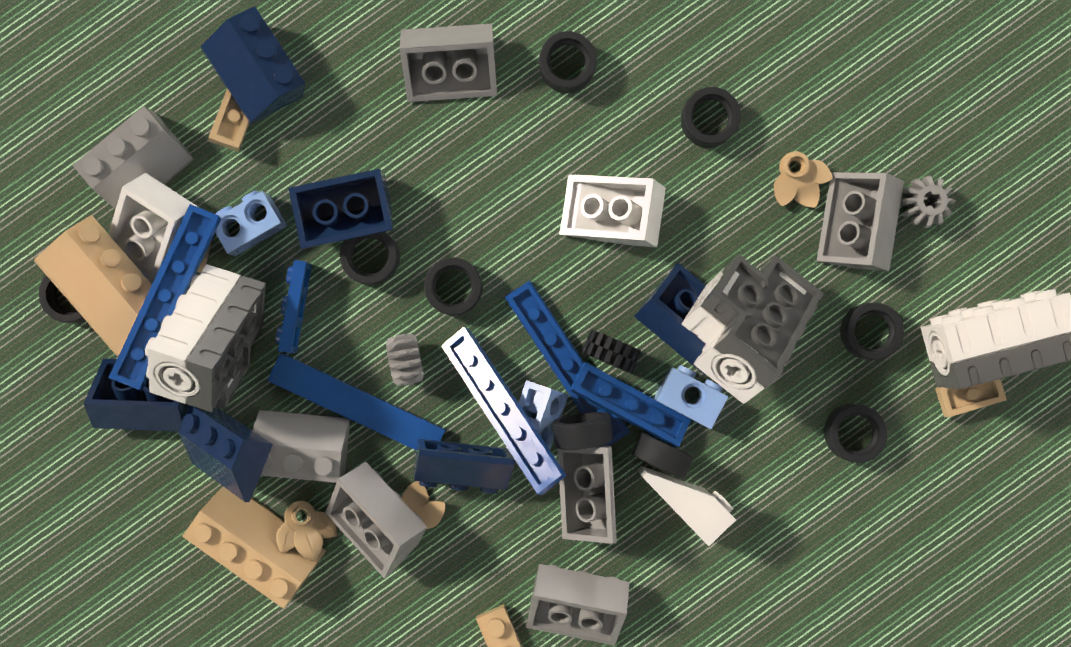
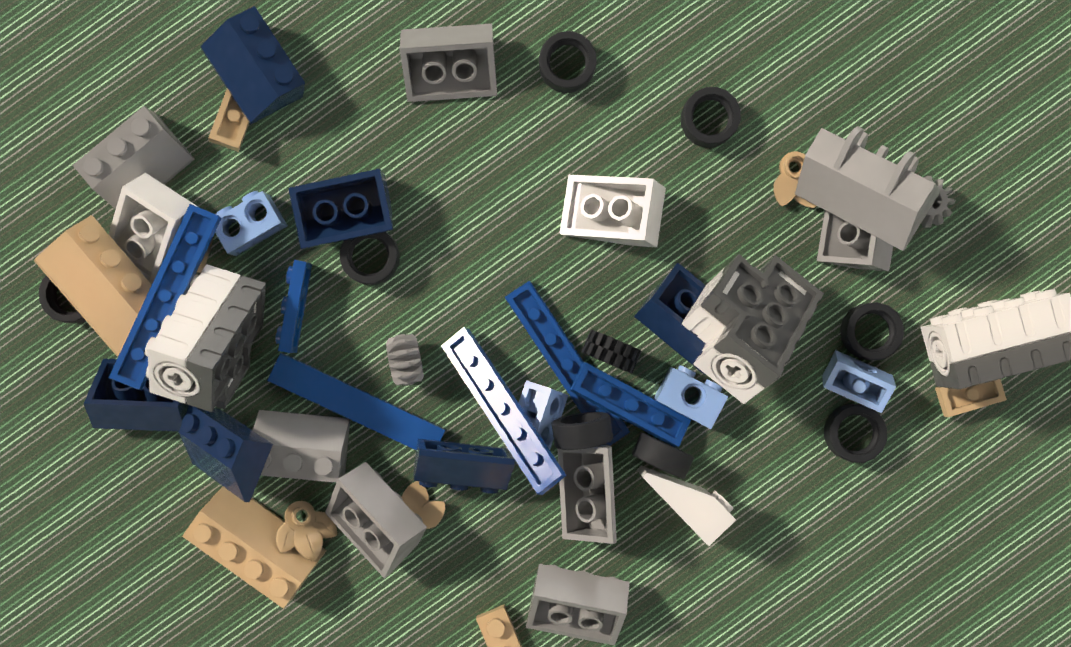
(431, 280): black tyre -> none
(858, 381): none -> light blue brick
(866, 187): none -> light grey piece

